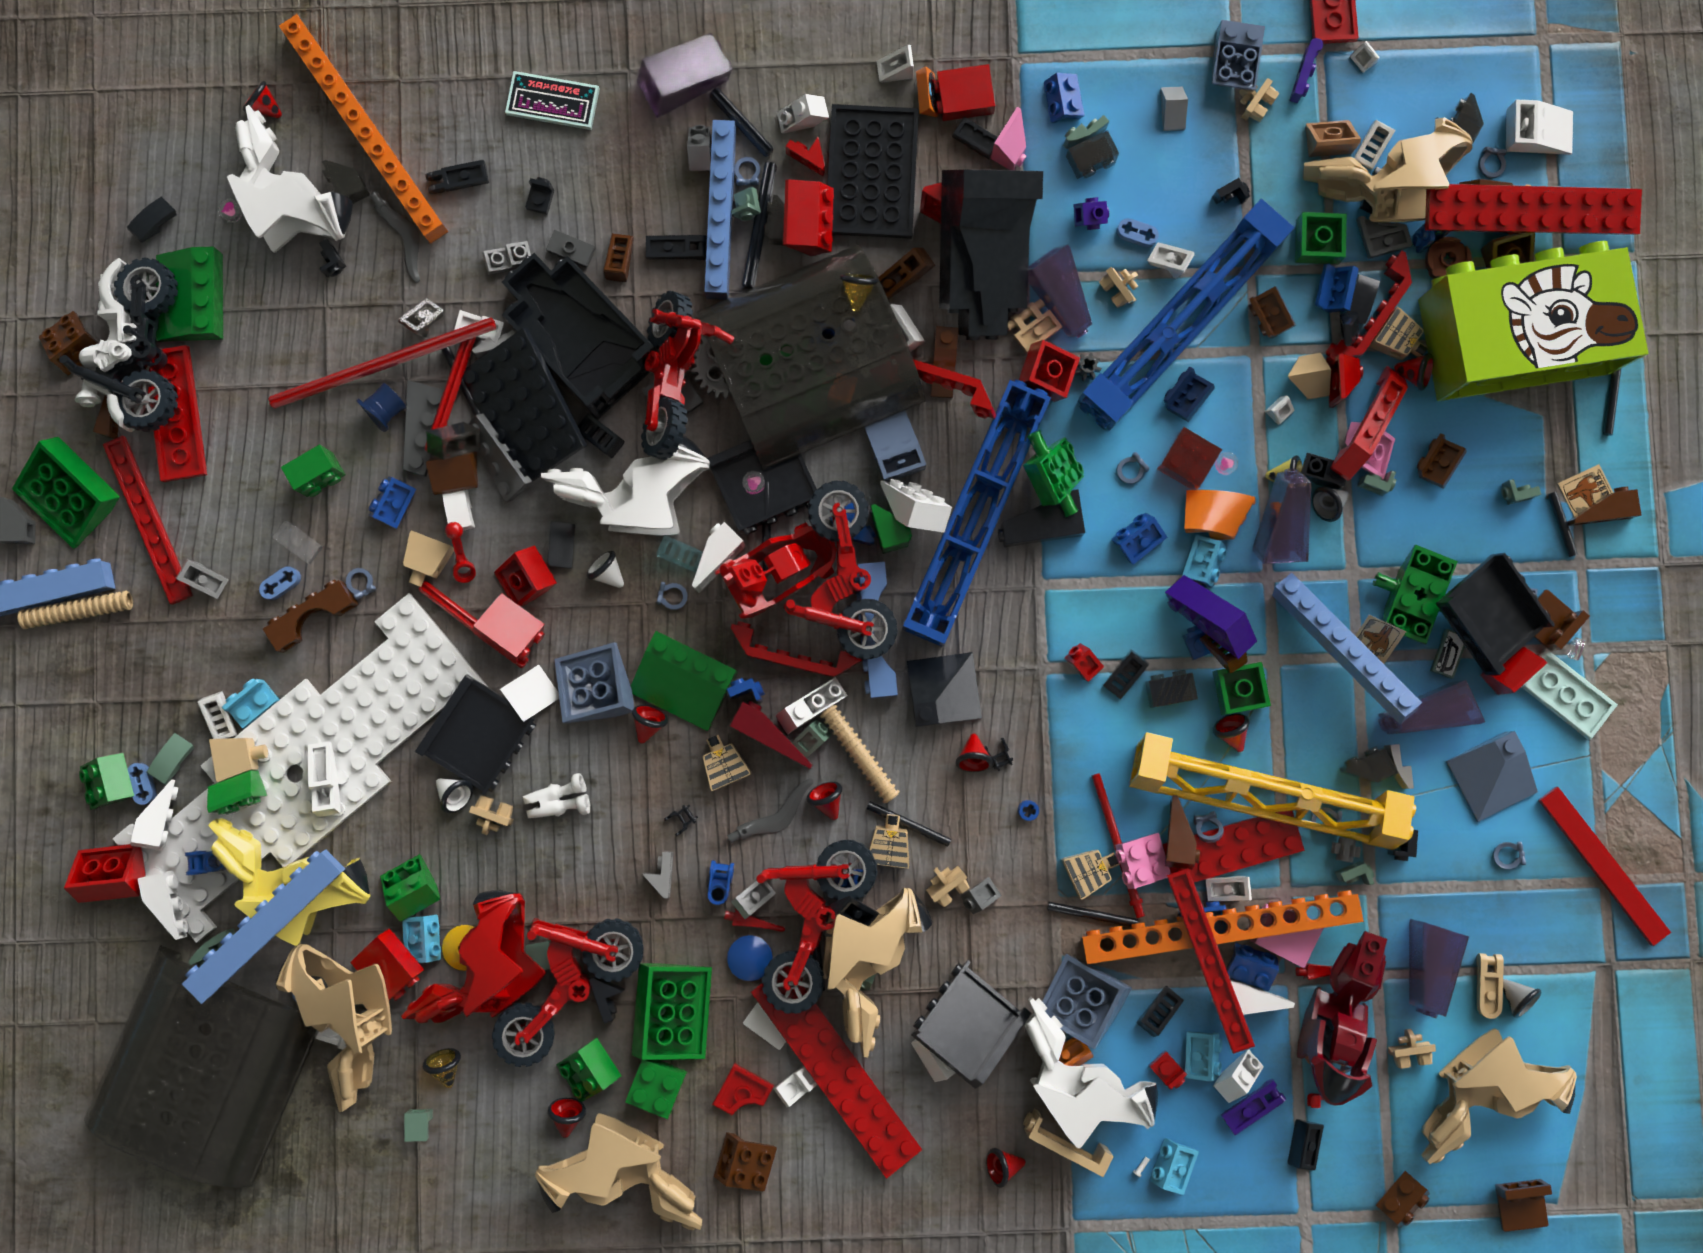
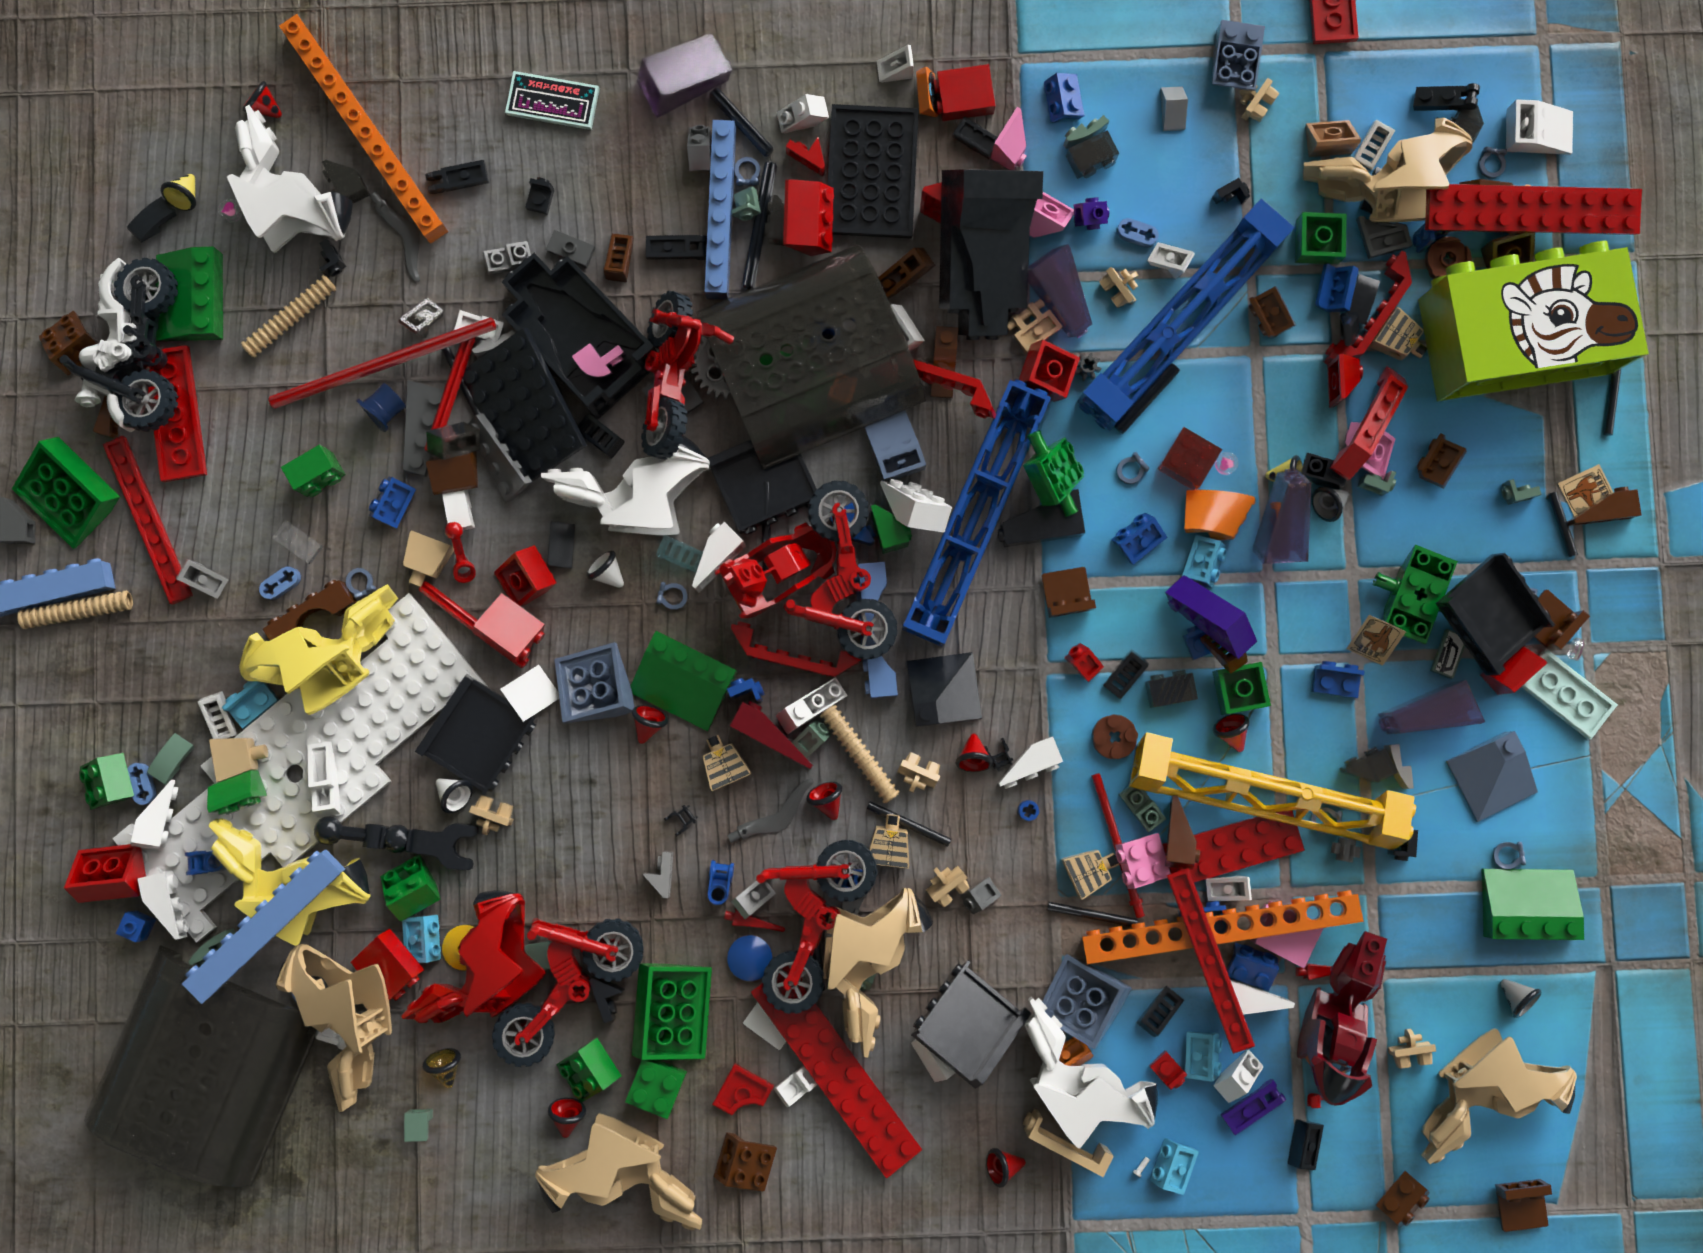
(135, 926): none -> blue brick
(180, 192): none -> light yellow hat
(288, 316): none -> tan piece
(306, 659): none -> light yellow piece
(400, 839): none -> black piece
(550, 799): white piece -> none
(597, 366): none -> bright pink brick
(753, 482): clear tile -> none
(854, 910): black slope -> none
(858, 288): clear yellow hat -> none
(918, 776): none -> tan hips
(1034, 759): none -> white slope
(1049, 216): none -> bright pink slope
(1067, 592): none -> reddish brown bracket
(1127, 735): none -> copper plate
(1142, 807): none -> sand green slope
(1147, 398): none -> black axle
(1188, 394): dark blue bracket -> none
(1212, 817): sand blue piece -> none
(1280, 409): white slope -> none
(1306, 70): dark purple plate -> none
(1311, 376): tan slope -> none
(1337, 680): none -> blue bracket
(1346, 648): medium blue brick -> none
(1352, 872): sand green bracket -> none
(1364, 57): white slope -> none
(1416, 370): hat -> none
(1433, 966): clear purple slope -> none
(1446, 97): none -> black plate
(1489, 985): tan plate -> none
(1531, 904): none -> slope
(1604, 866): red tile -> none

